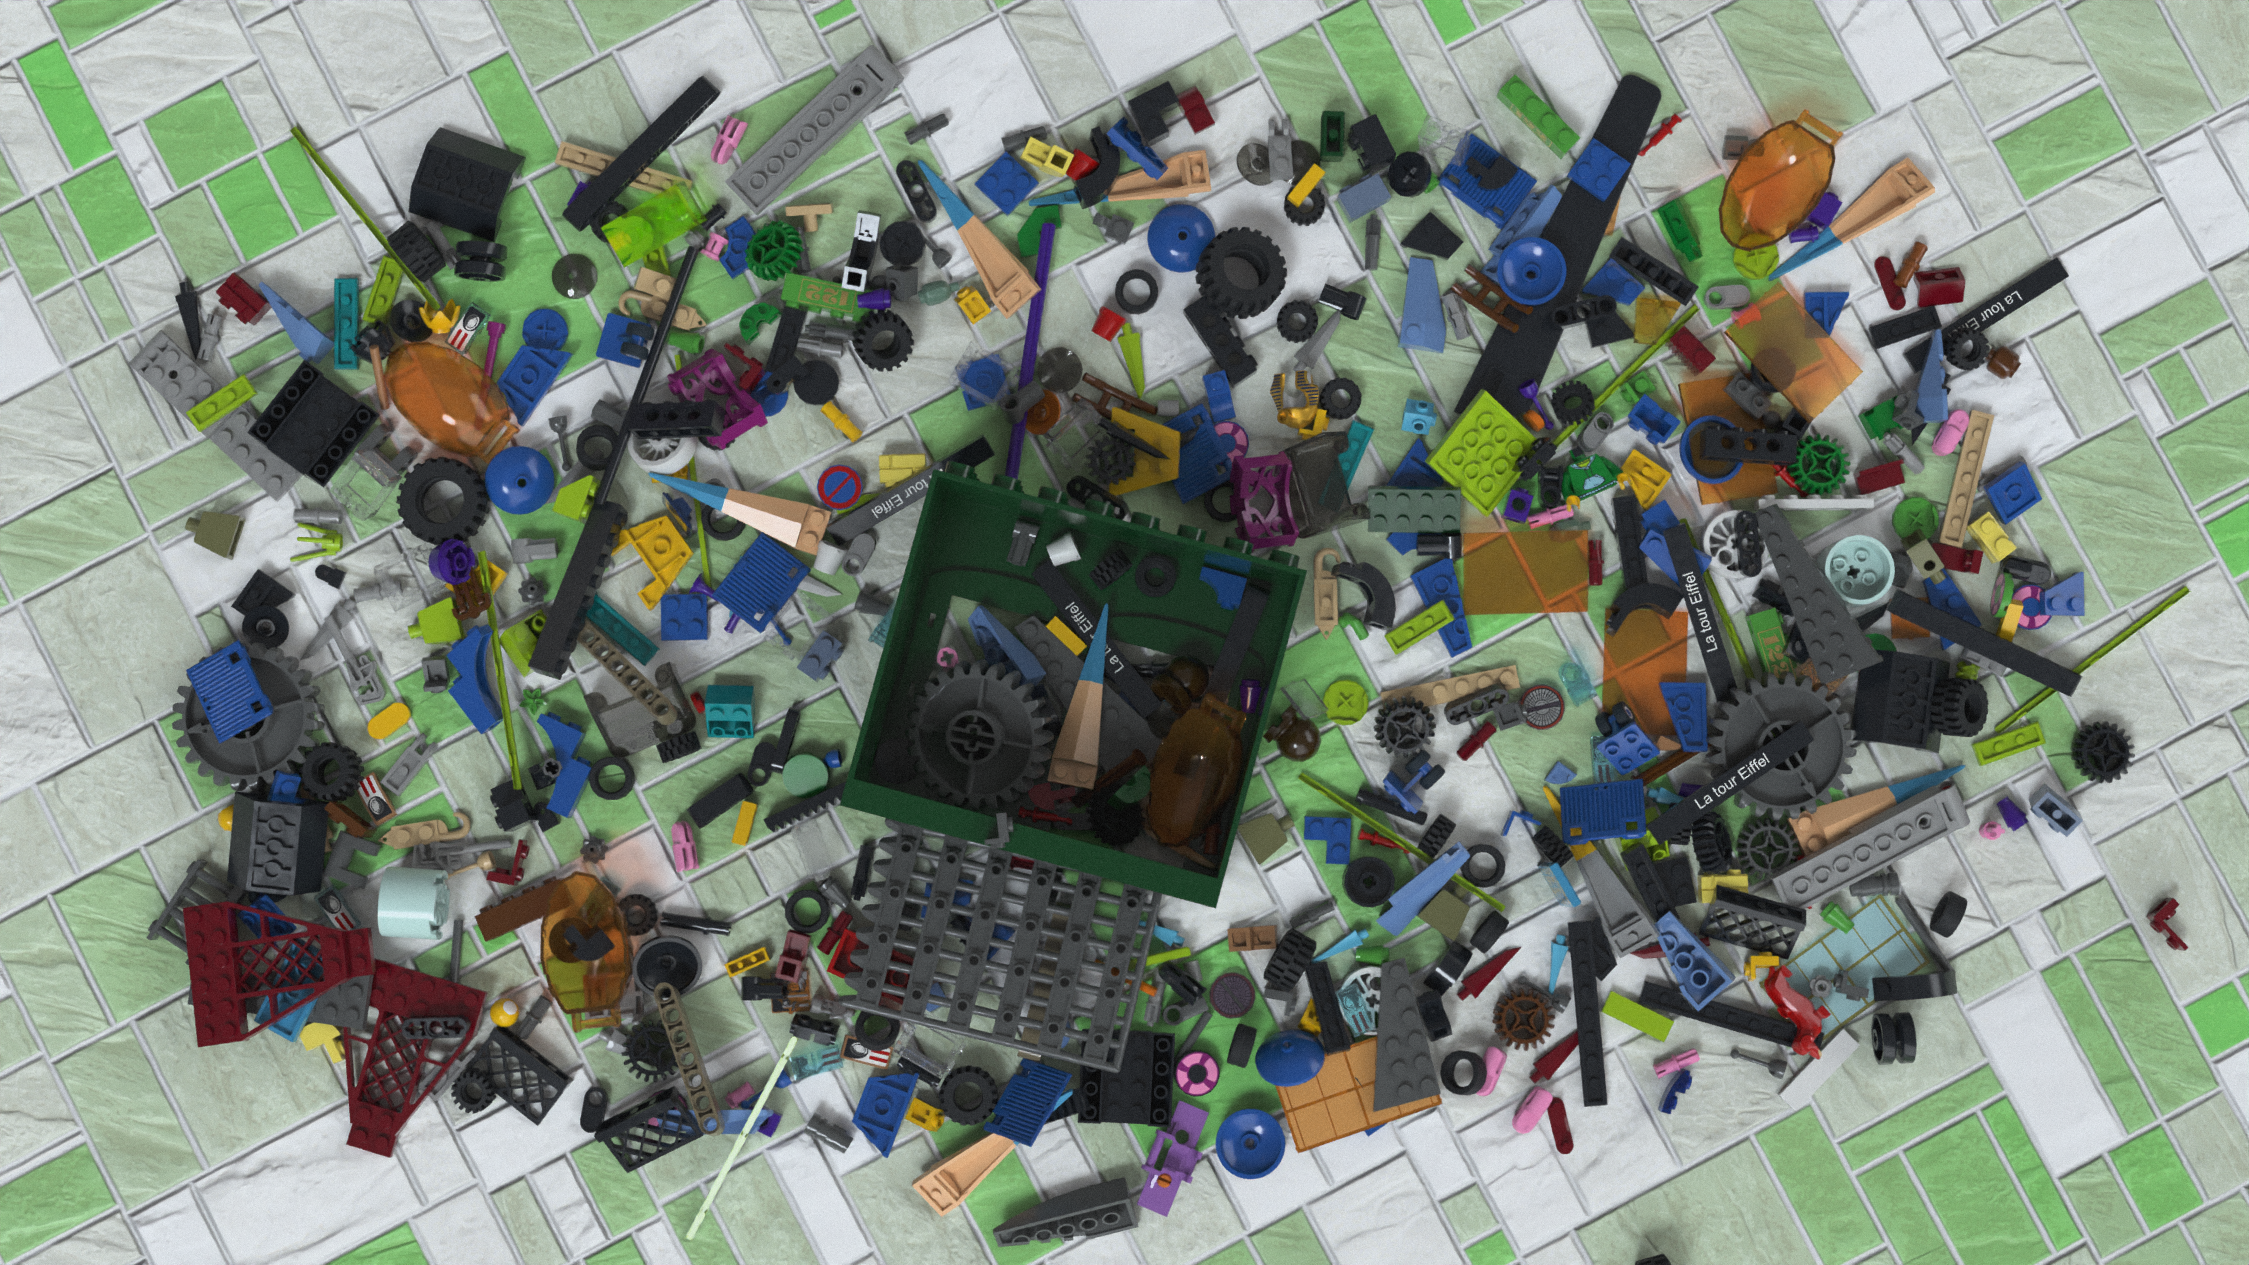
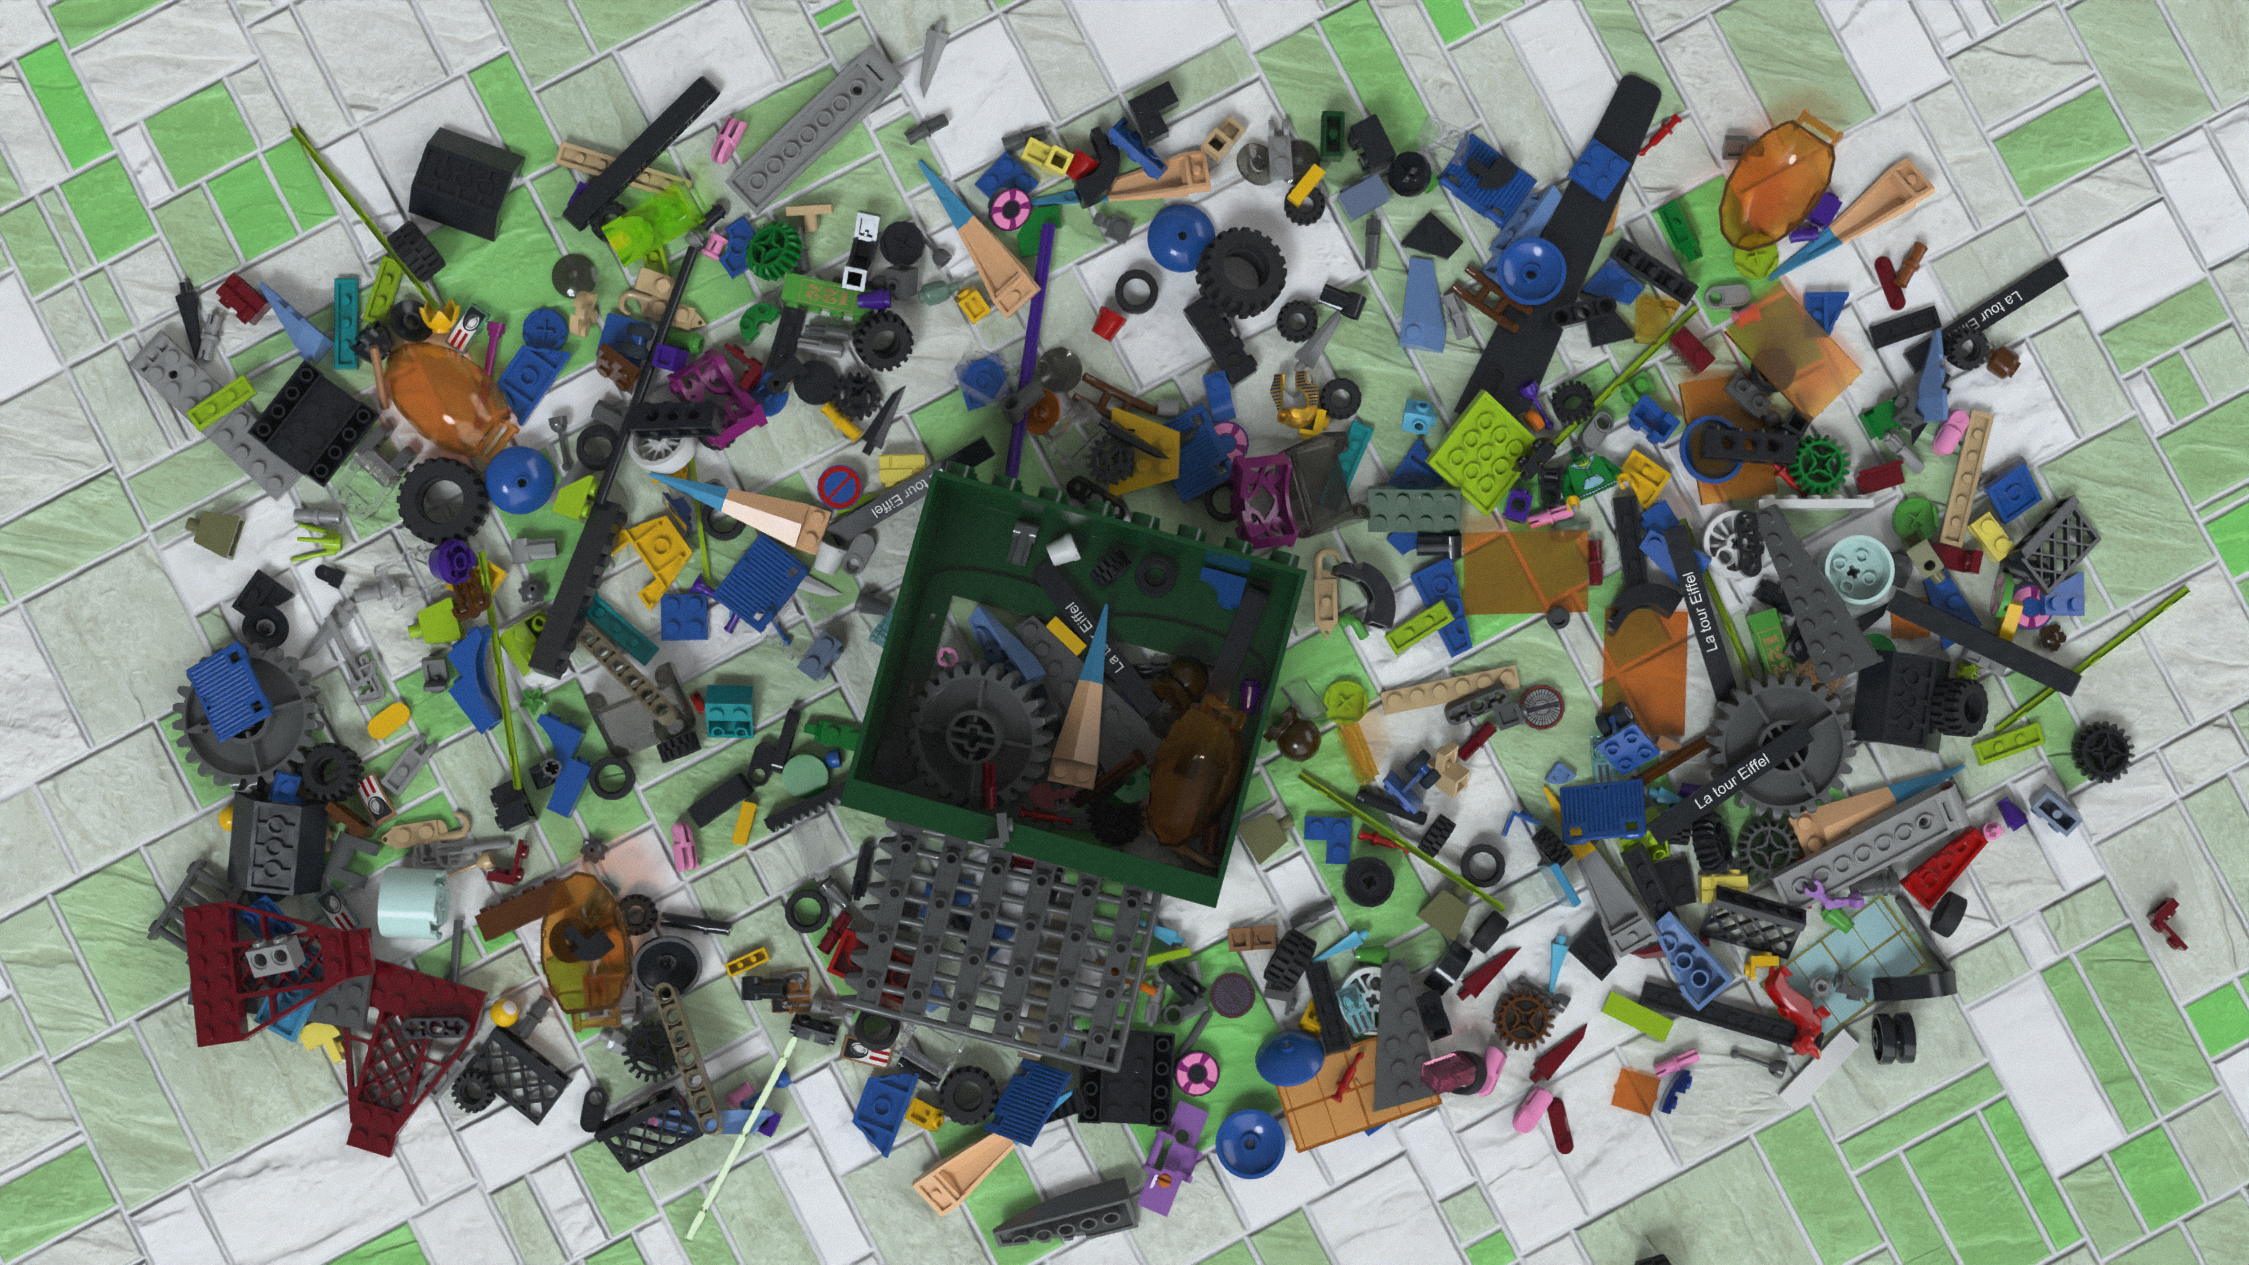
(275, 955): none -> light grey brick
(442, 244): light grey piece -> none
(480, 261): black wheel -> none
(548, 819): black piece -> none
(584, 314): none -> tan plate
(617, 368): none -> reddish brown plate
(669, 357): none -> dark purple brick
(794, 956): brick -> none
(816, 1062): clear light blue slope -> none
(830, 1134): dark grey axle -> none
(834, 734): none -> green hinge
(854, 387): none -> black gear
(880, 426): none -> black bar
(903, 179): black beam -> none
(933, 50): none -> light grey bar
(988, 785): none -> dark red axle
(1009, 208): none -> tile
(1131, 350): lime bar -> none
(1195, 110): dark red brick -> none
(1222, 139): none -> tan brick
(1241, 1045): black tyre -> none
(1346, 1079): none -> red piece
(1357, 754): none -> clear yellow brick
(1396, 742): black gear -> none
(1421, 889): medium blue wedge -> none
(1448, 1073): none -> clear pink brick
(1453, 775): none -> tan brick
(1538, 116): bright green brick -> none
(1558, 617): none -> black tile
(1578, 687): clear light blue piece -> none
(1587, 1013): black tile -> none
(1635, 1092): none -> clear orange piece
(1688, 713): blue wing -> none
(1817, 892): none -> medium lavender piece
(1939, 286): dark red panel -> none
(1940, 870): none -> red wing
(2047, 528): none -> black fence
(2052, 637): none -> dark brown plant

